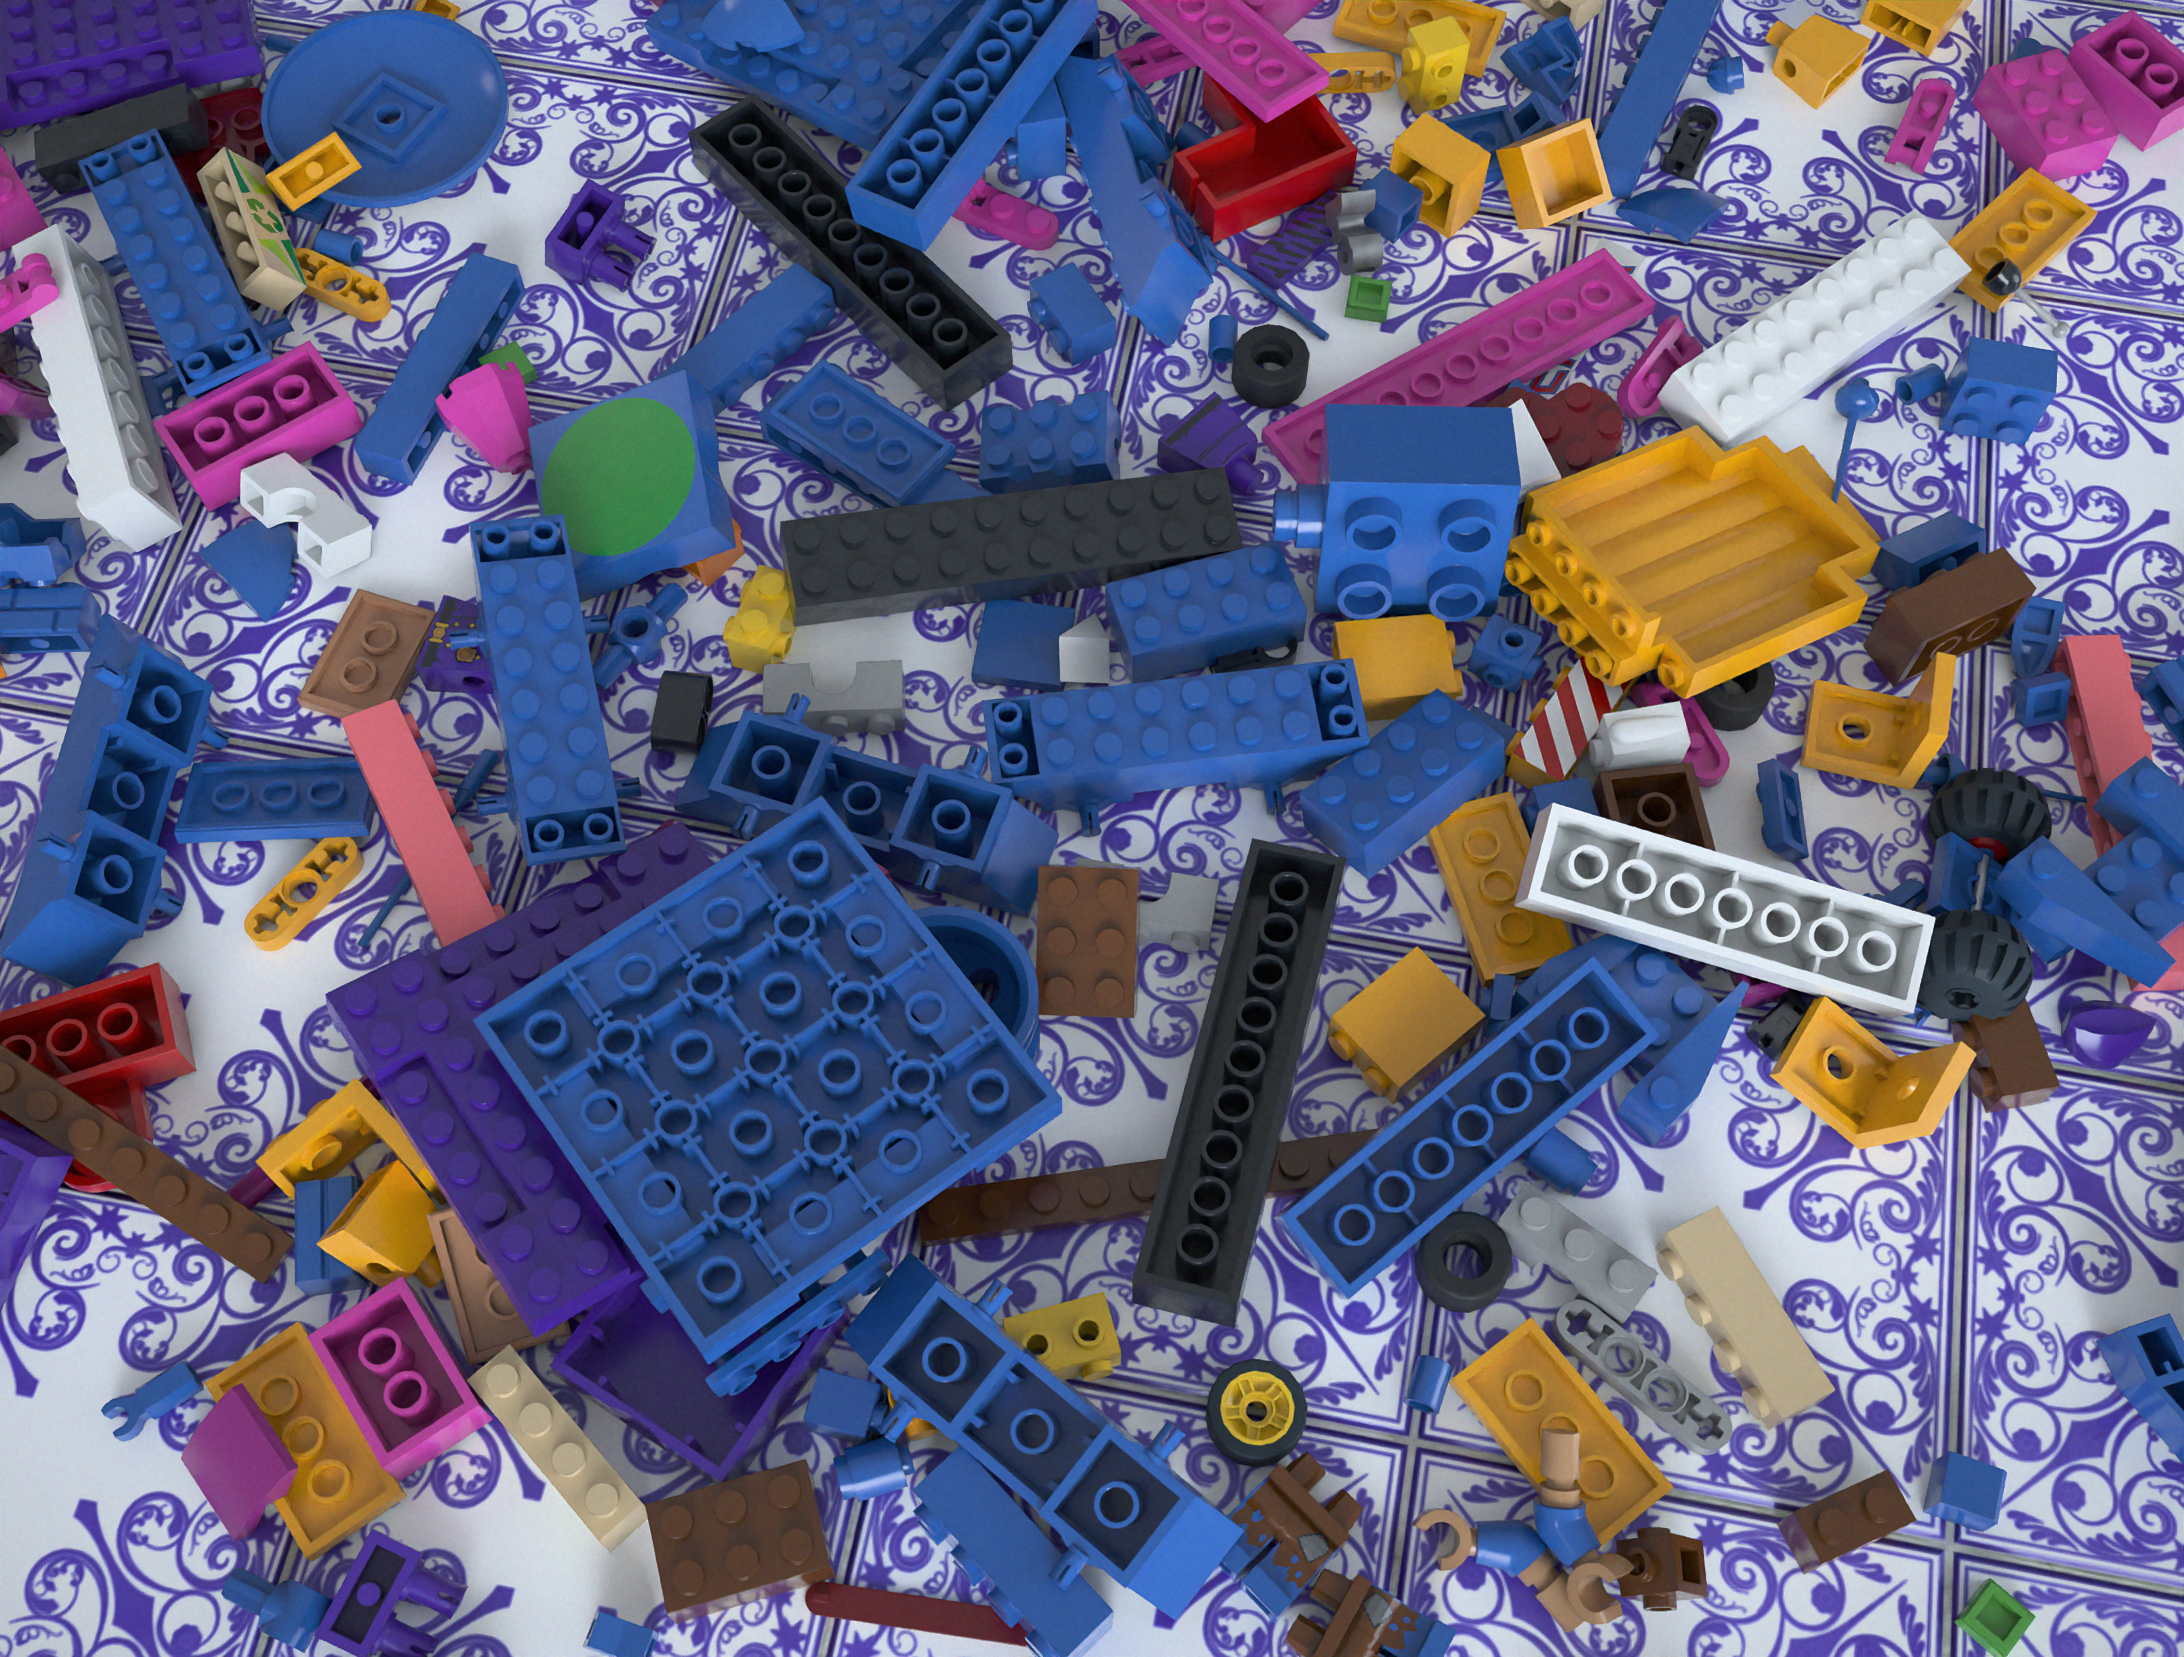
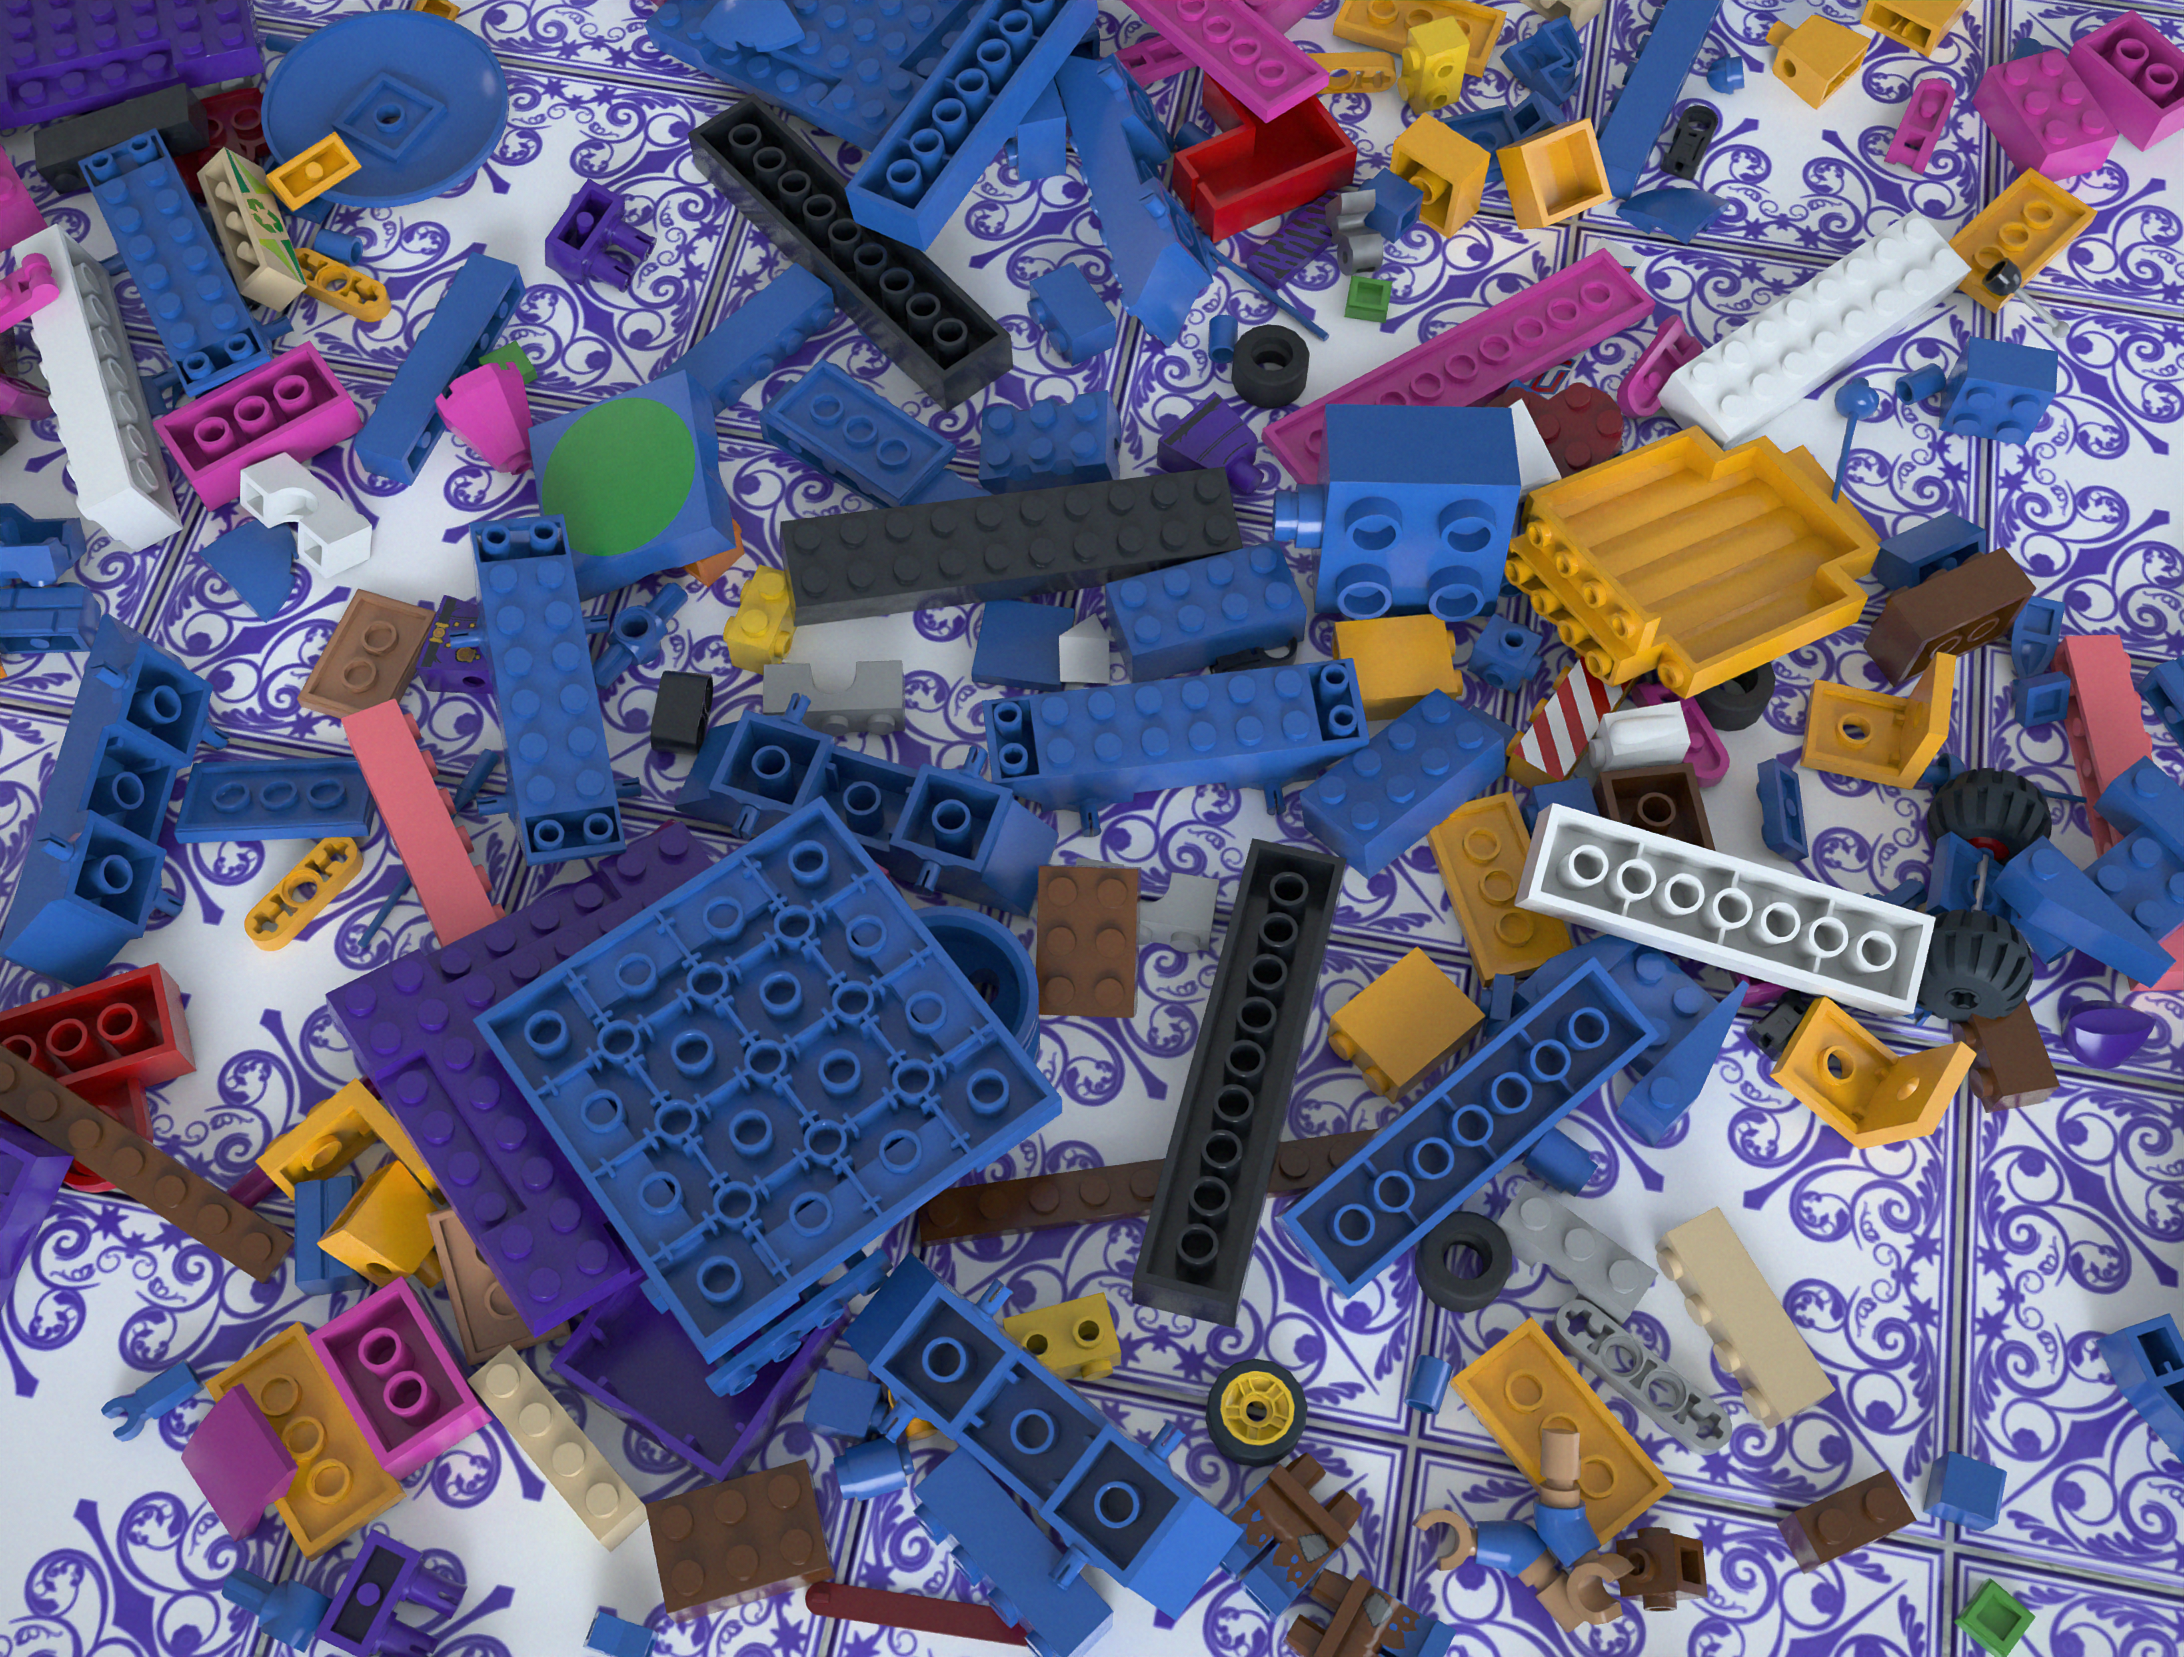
(1009, 217): dark pink plate -> none

